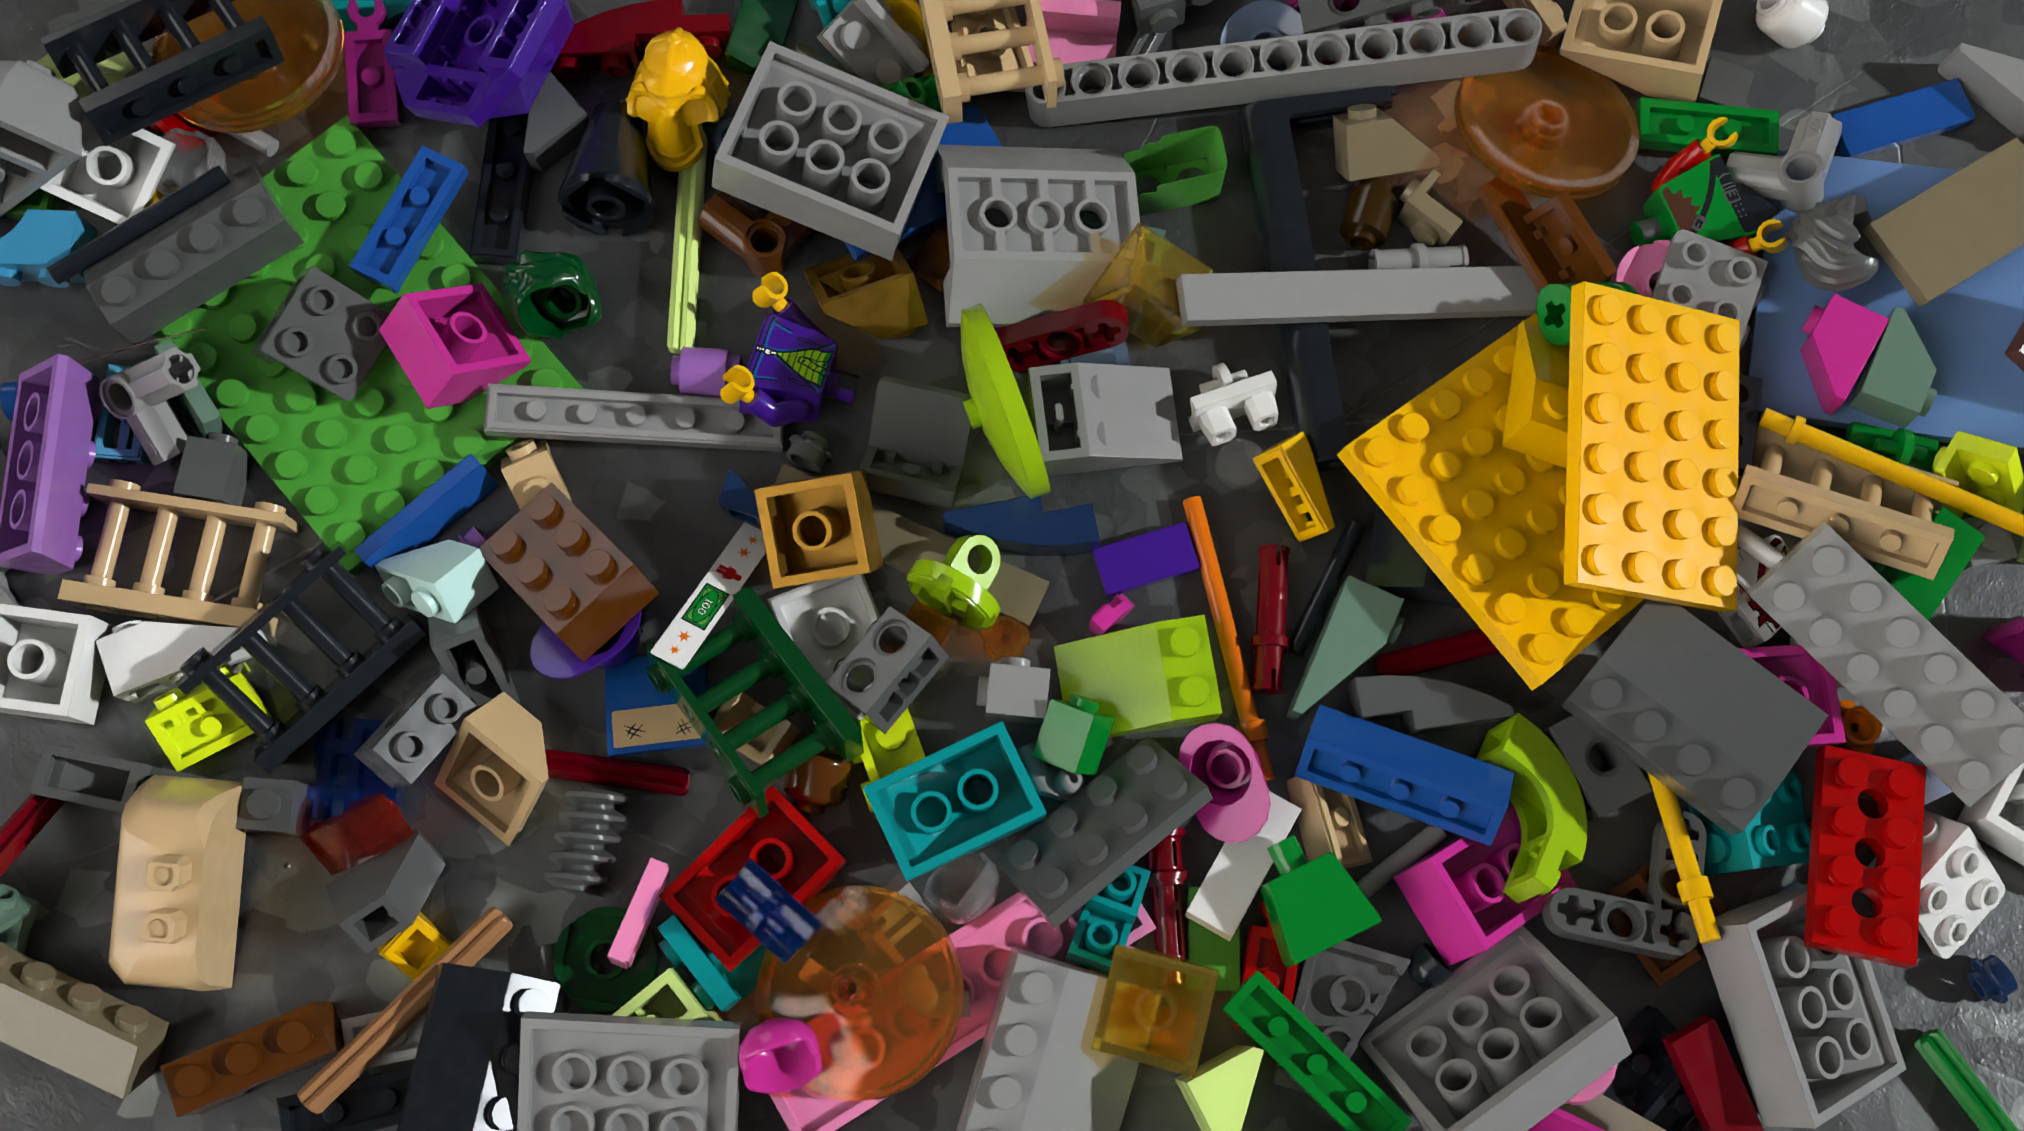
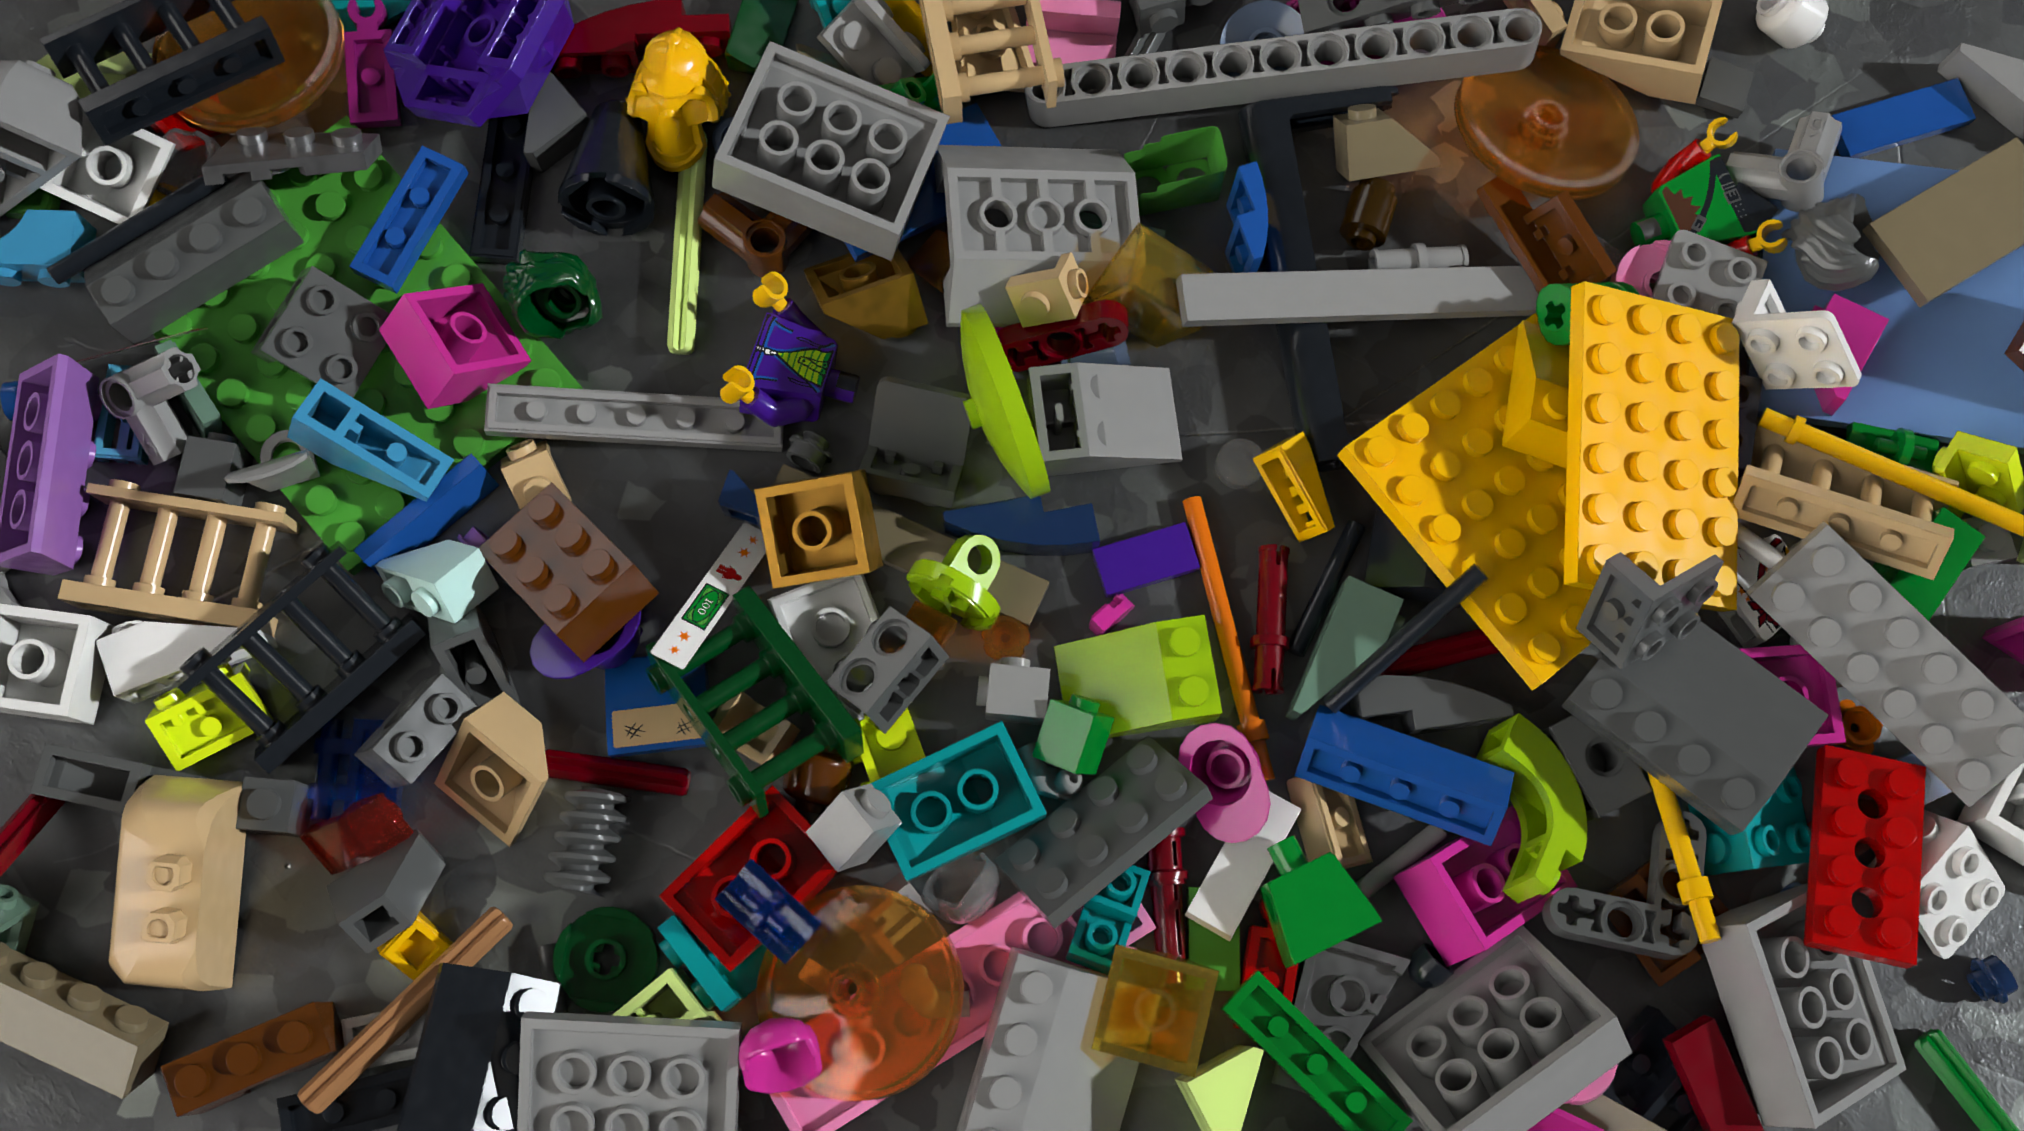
(277, 152): none -> flat silver wing
(278, 472): none -> light grey piece
(366, 442): none -> dark azure slope
(639, 914): bright pink tile -> none
(702, 369): medium lavender brick -> none
(854, 826): none -> light grey brick
(1049, 293): none -> tan bracket
(1231, 397): white hips -> none
(1250, 219): none -> blue slope
(1405, 638): none -> black bar
(1426, 217): dark tan bracket -> none
(1635, 616): none -> dark grey bracket
(1675, 124): green plate -> none
(1793, 347): none -> white bracket
(1896, 375): sand green slope -> none

